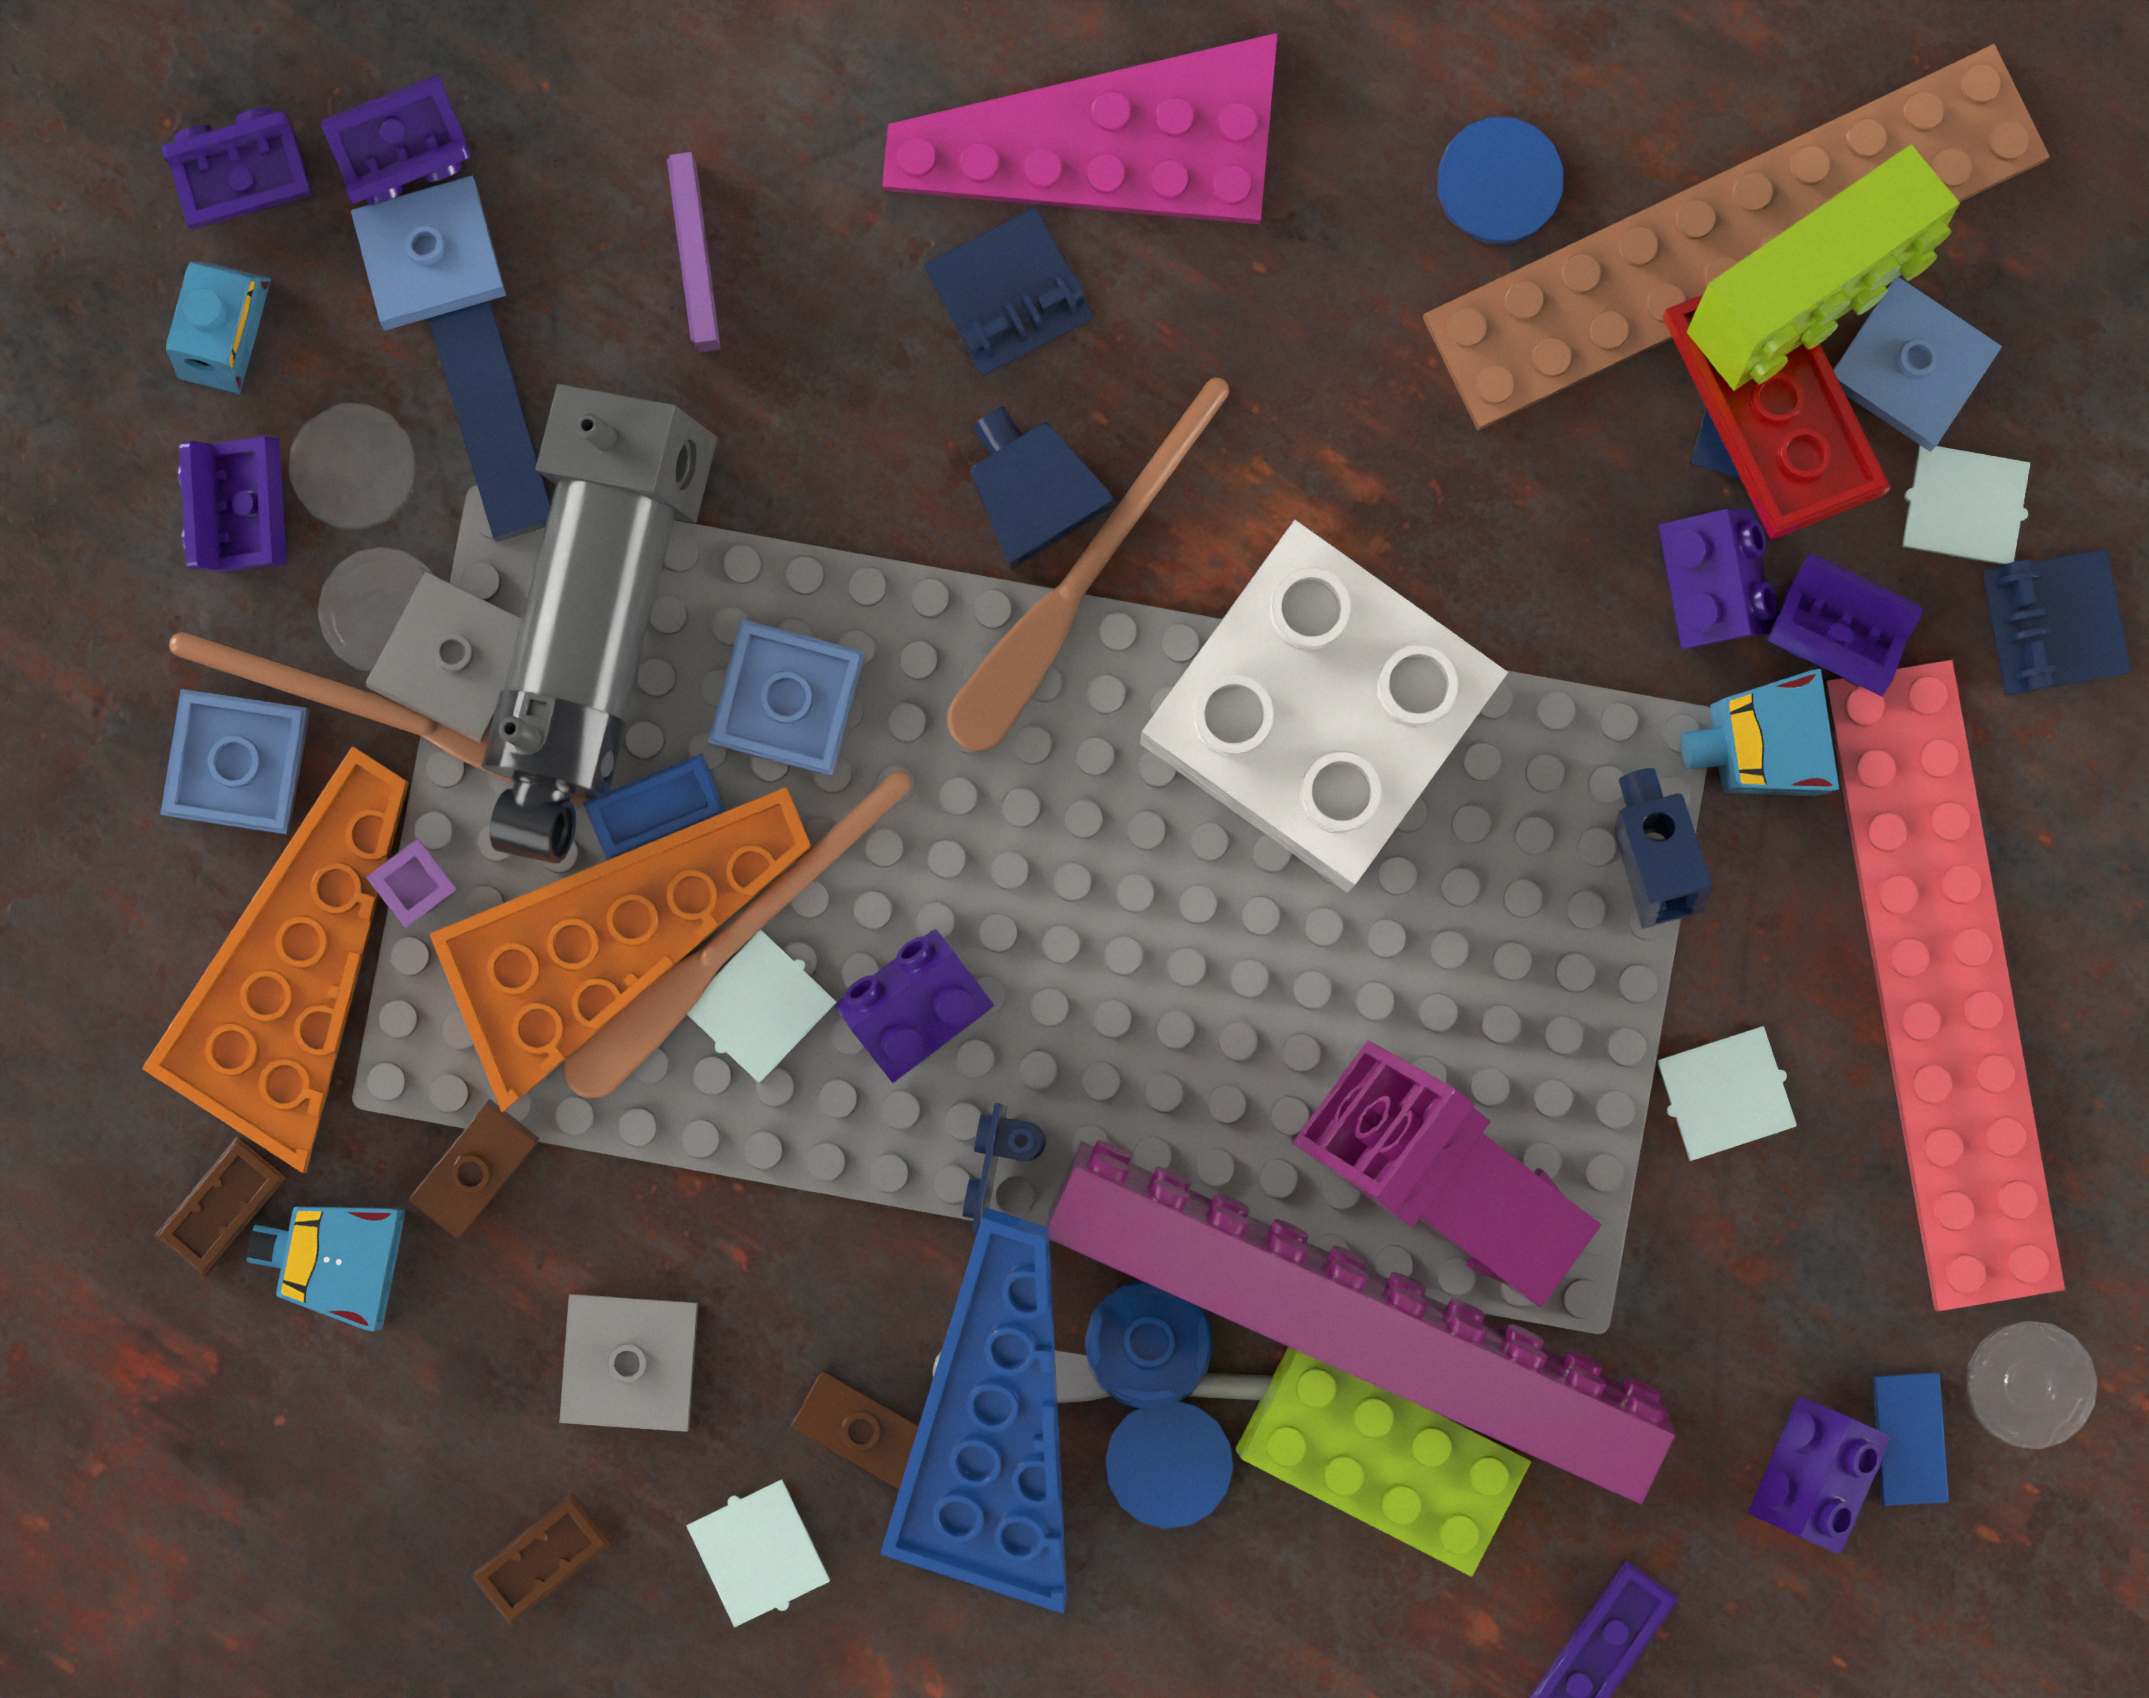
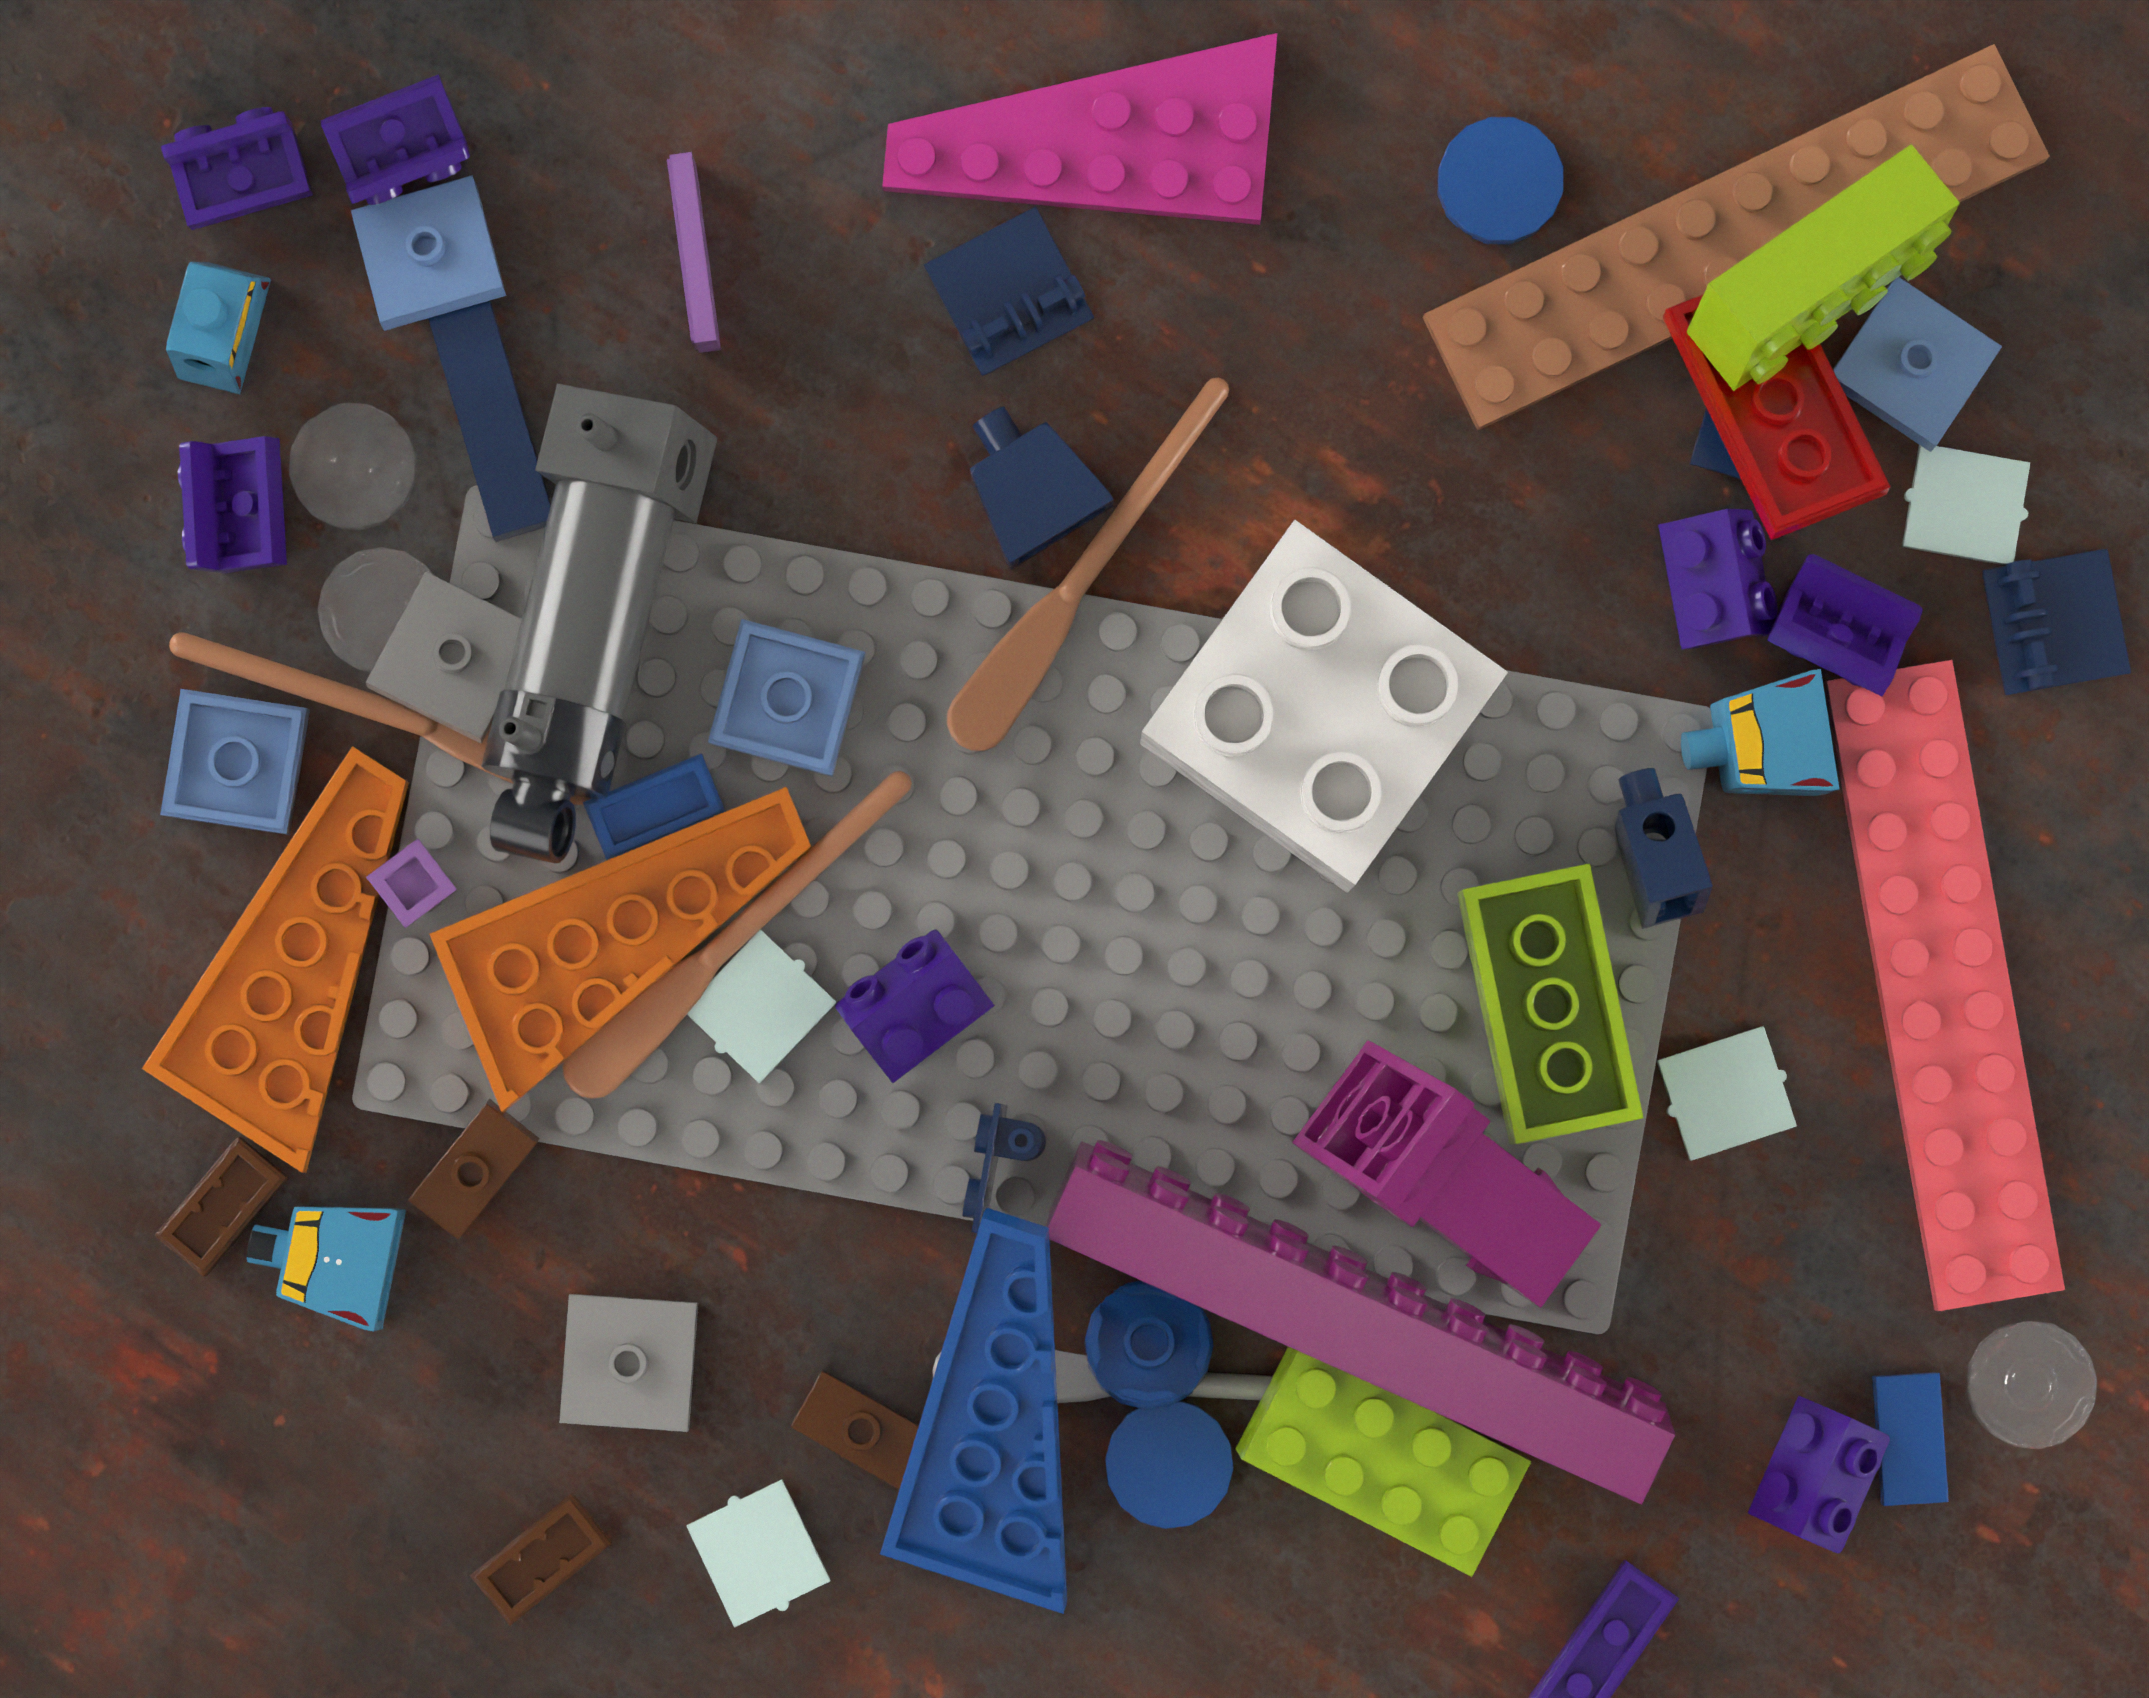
(1550, 1004): none -> lime brick

